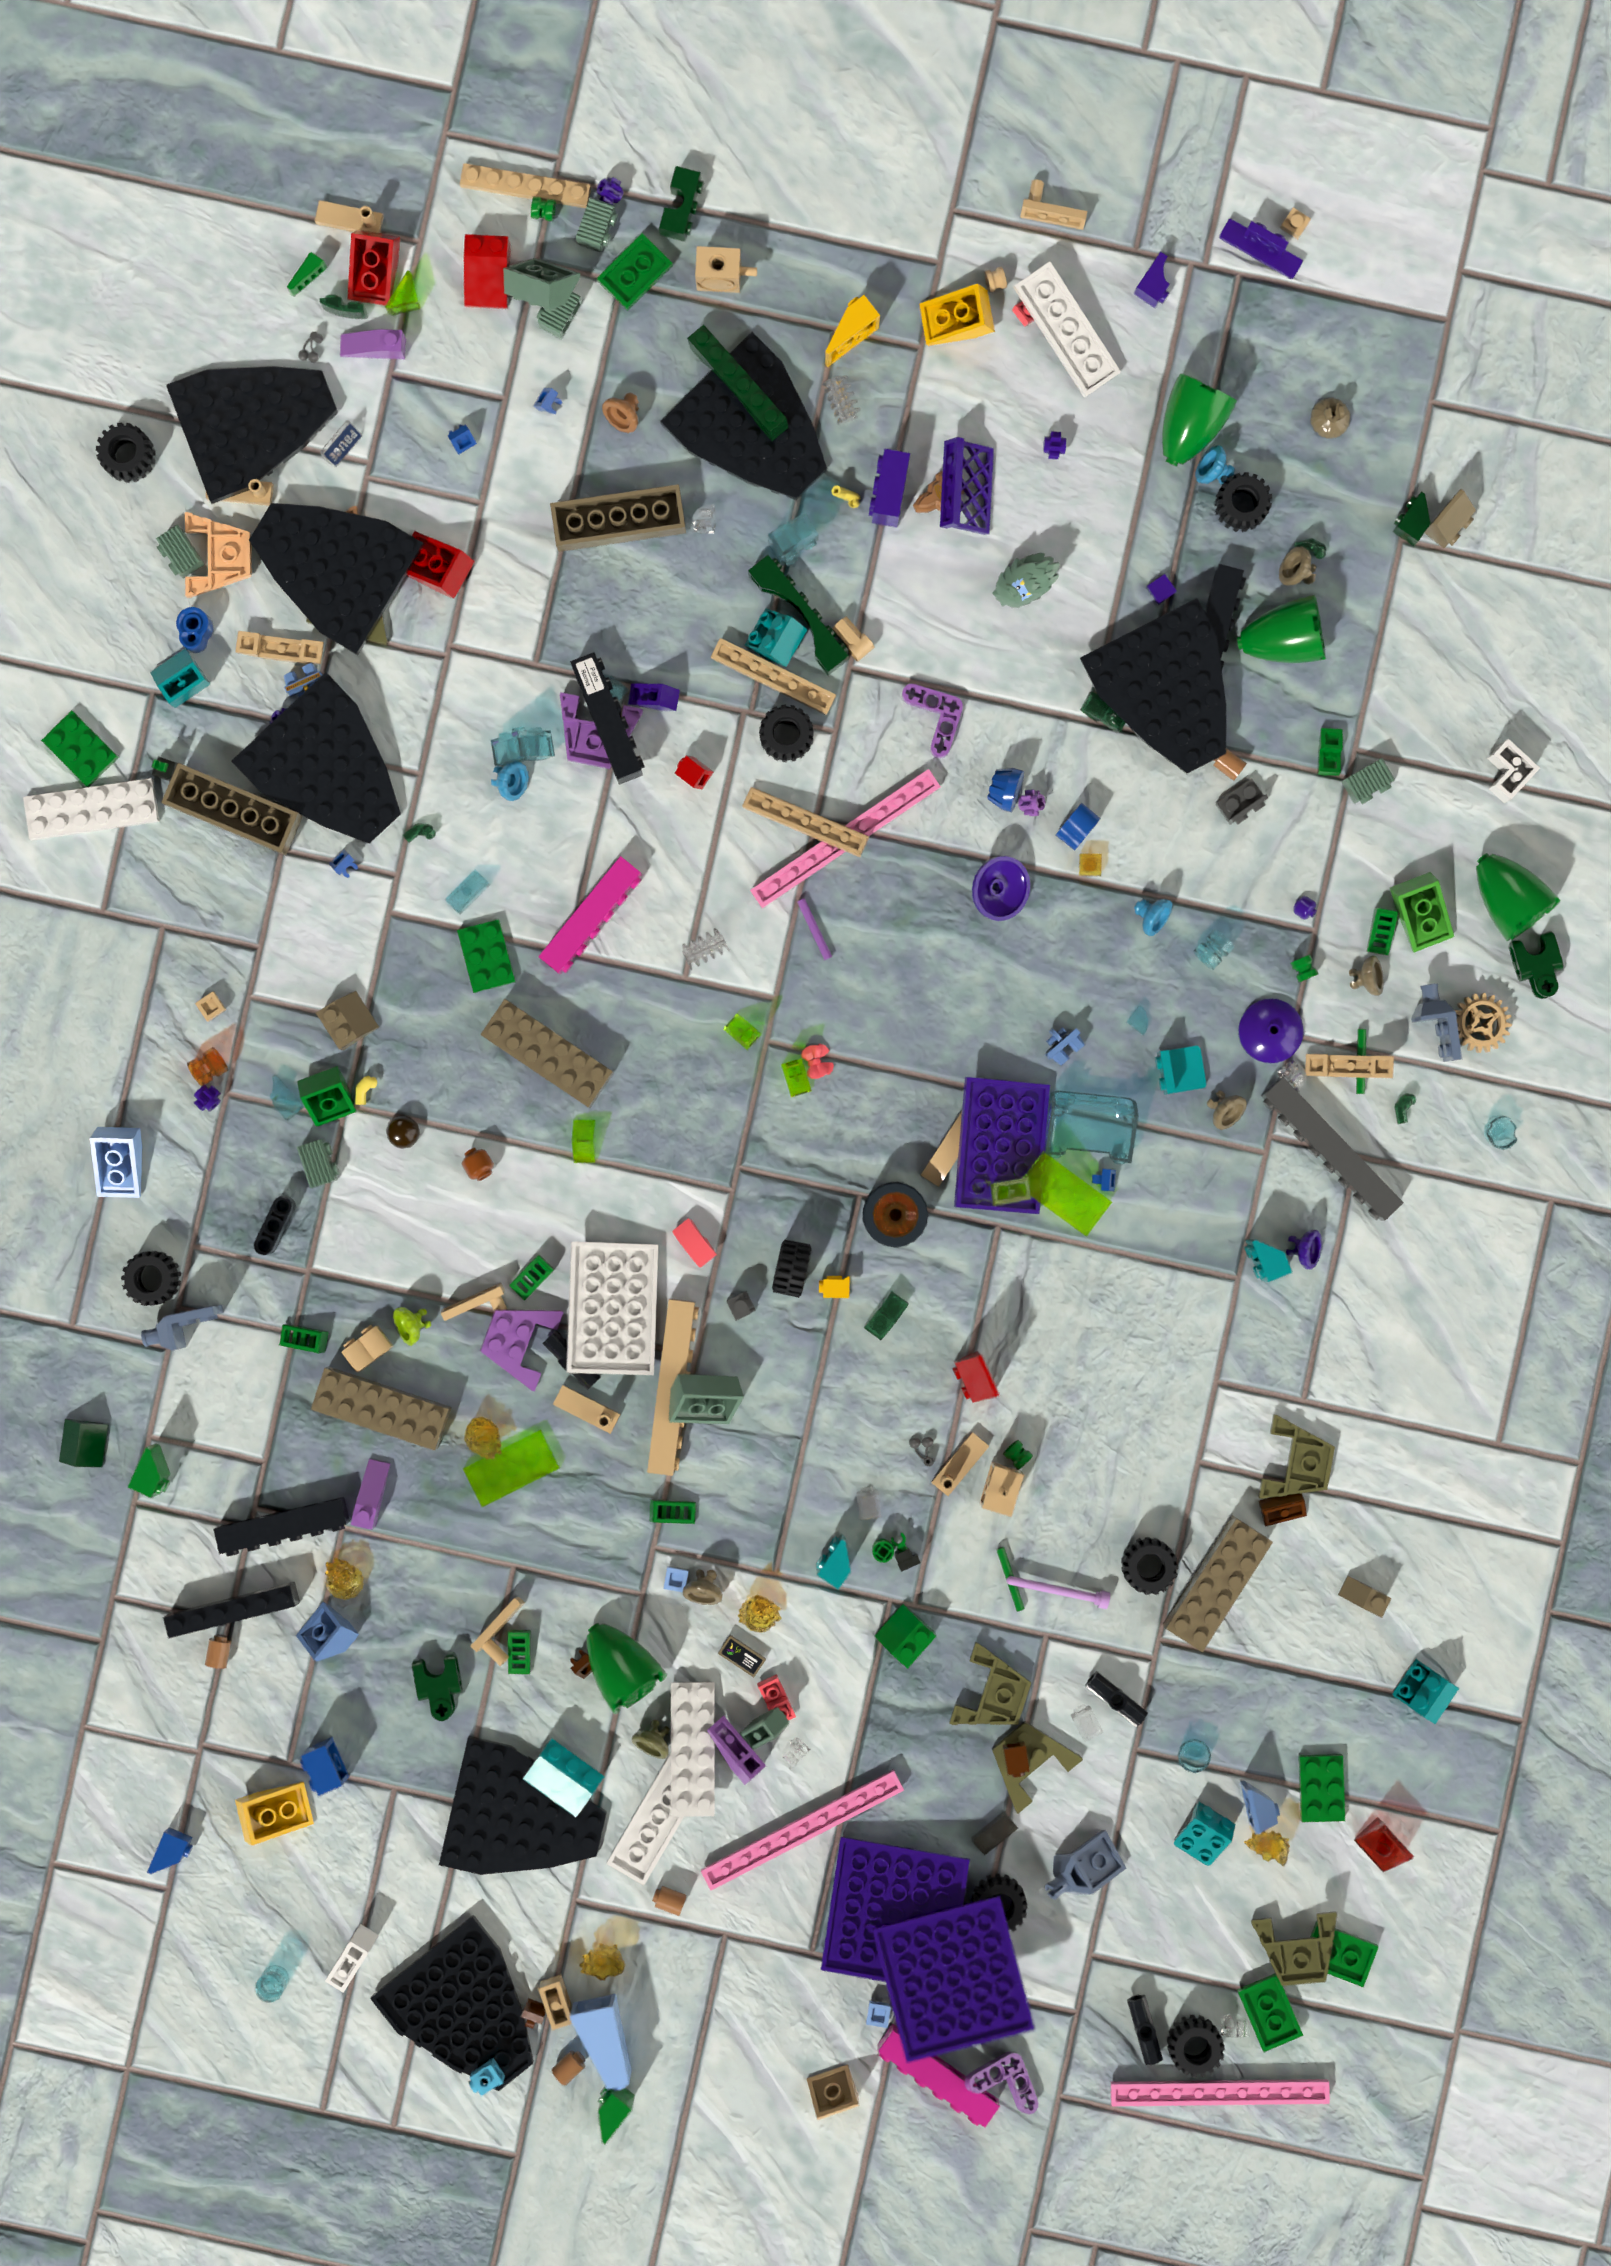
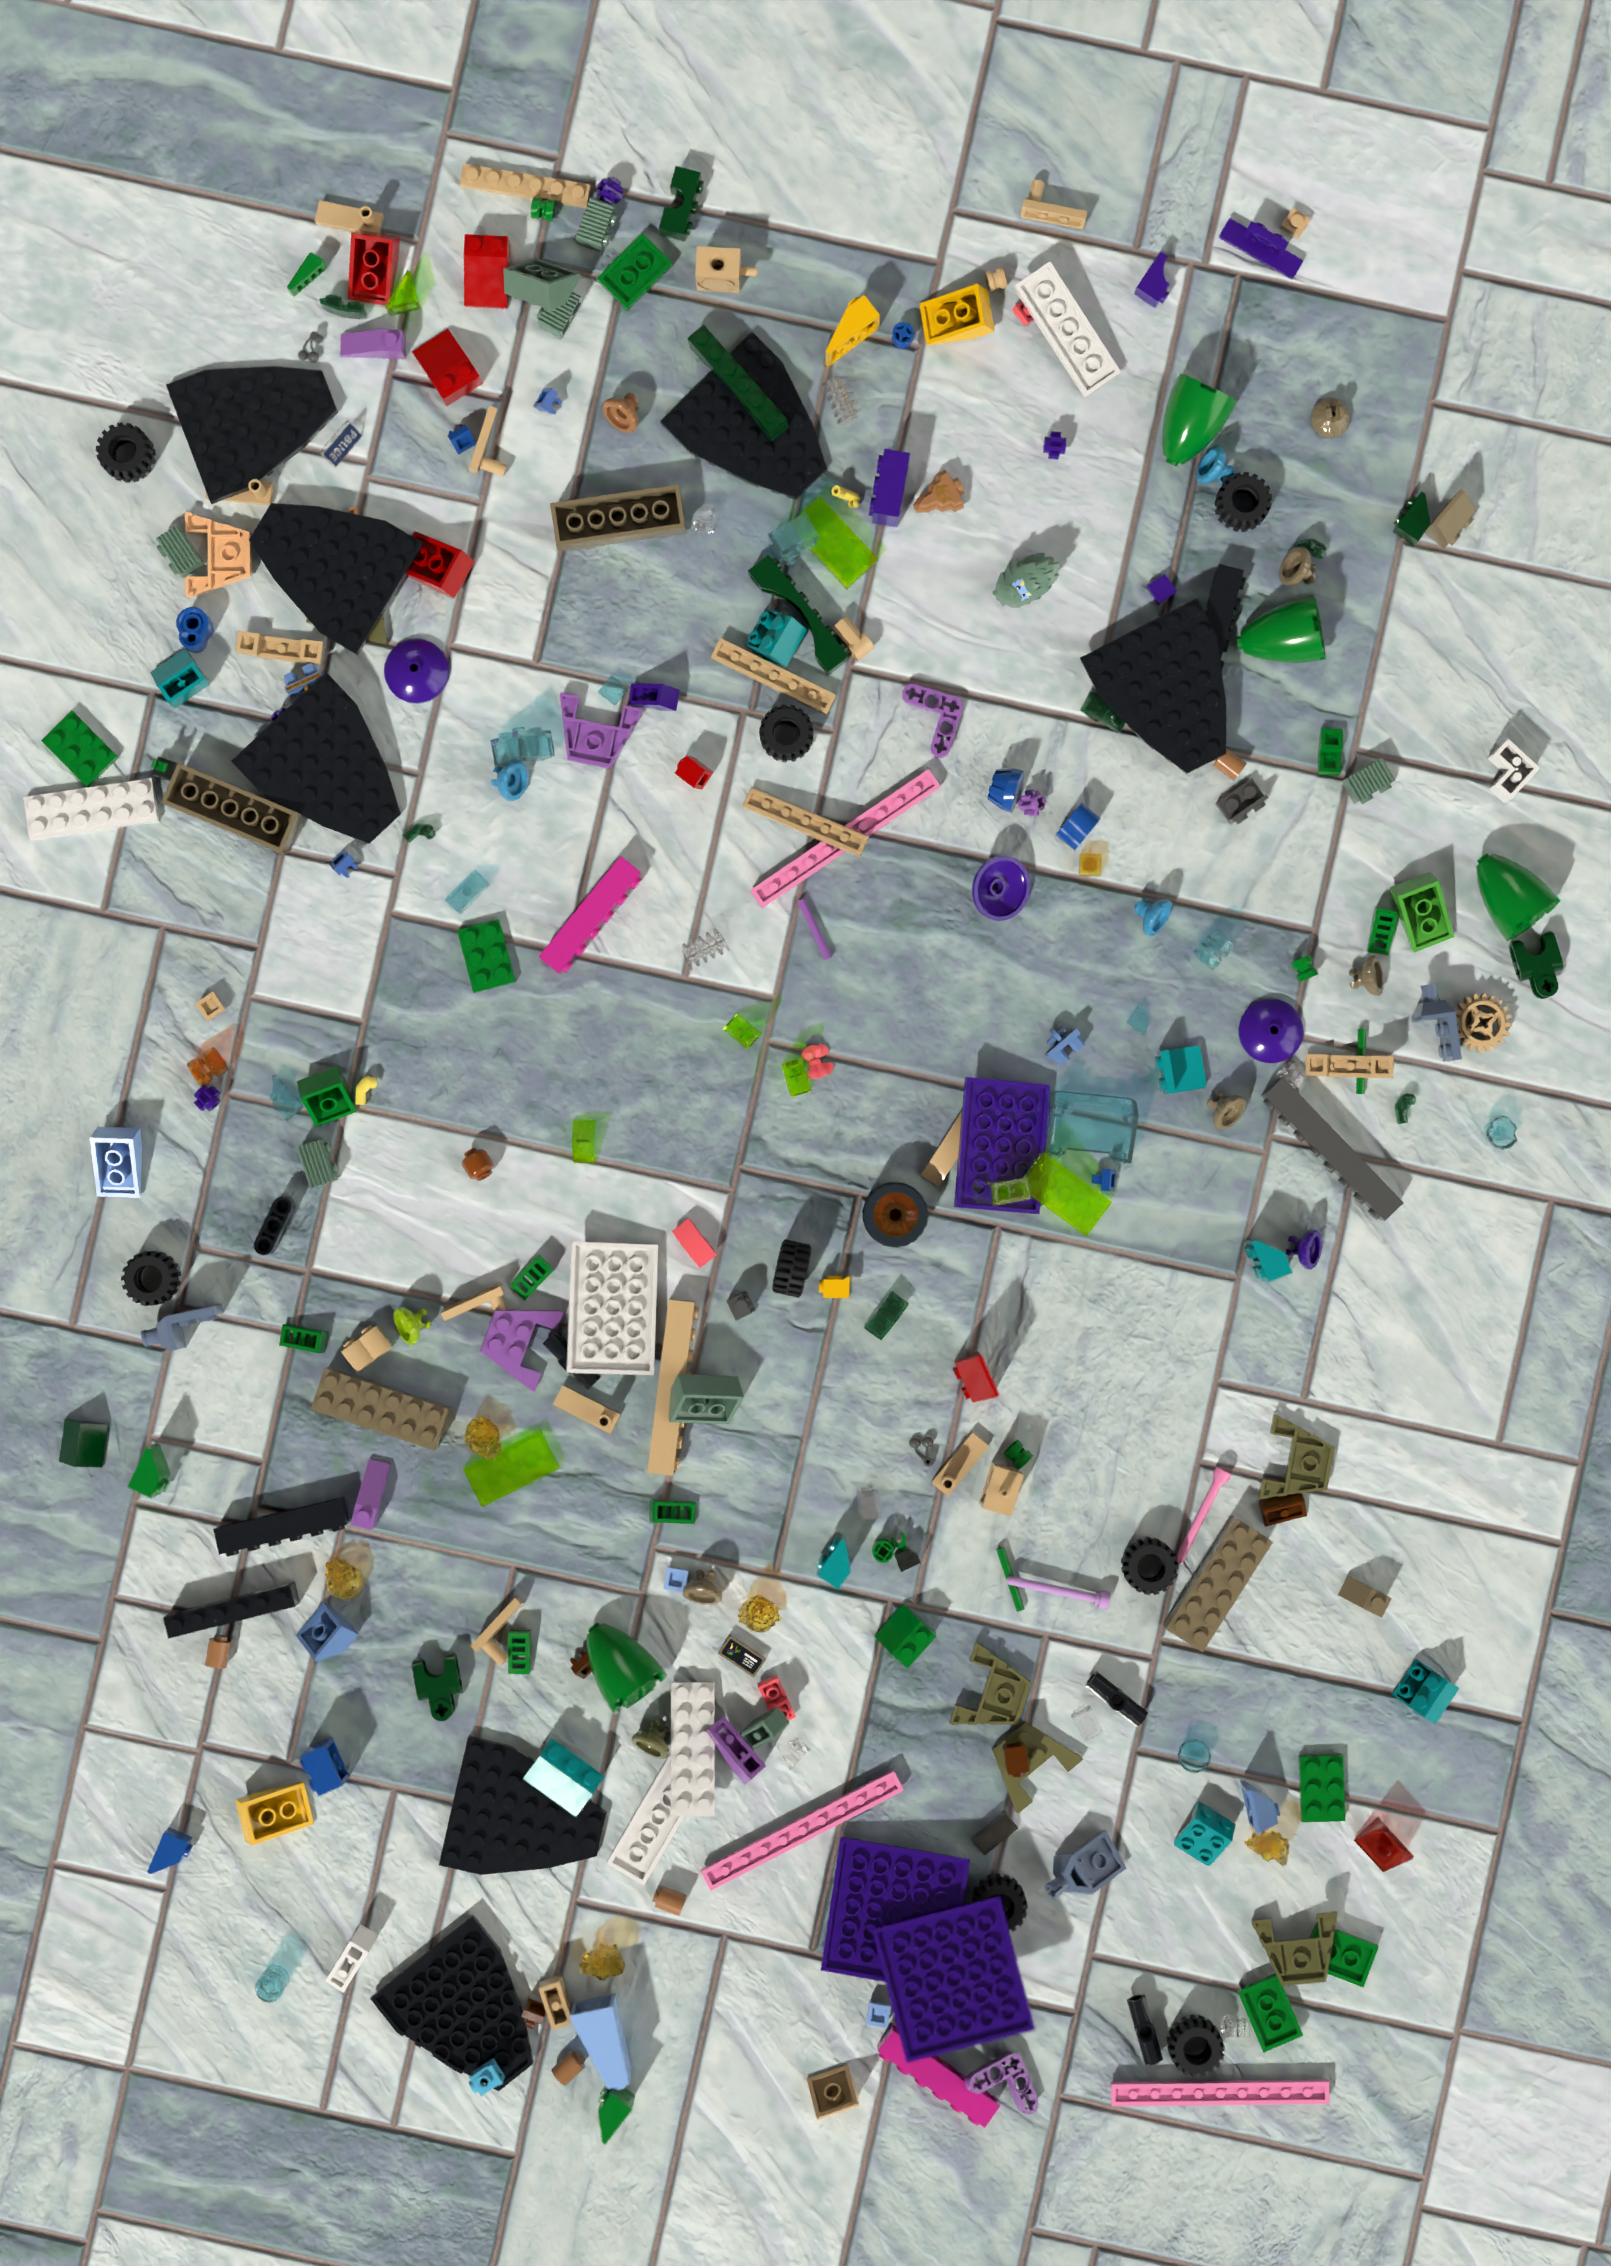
(347, 1020): dark tan slope -> none
(402, 1131): dark brown hair -> none
(425, 682): none -> dark purple dish
(447, 367): none -> red slope
(478, 460): none -> tan piece
(547, 1053): dark tan brick -> none
(606, 717): black brick -> none
(838, 545): none -> clear neon green plate
(903, 330): none -> blue wheel
(954, 483): dark purple fence -> none
(1220, 1477): none -> bright pink piece
(1305, 907): dark purple piece -> none

